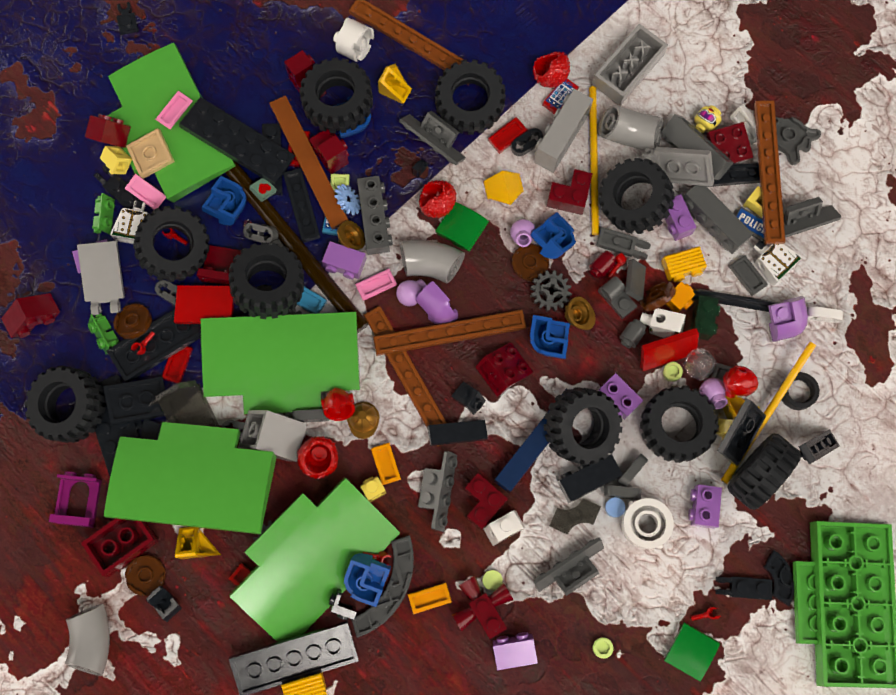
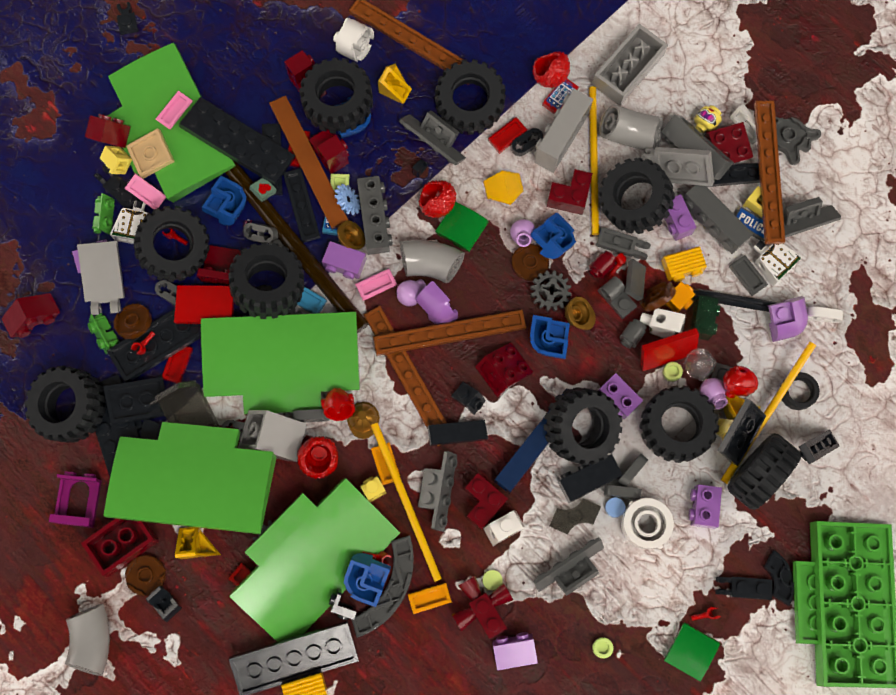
(406, 502): none -> yellow piece

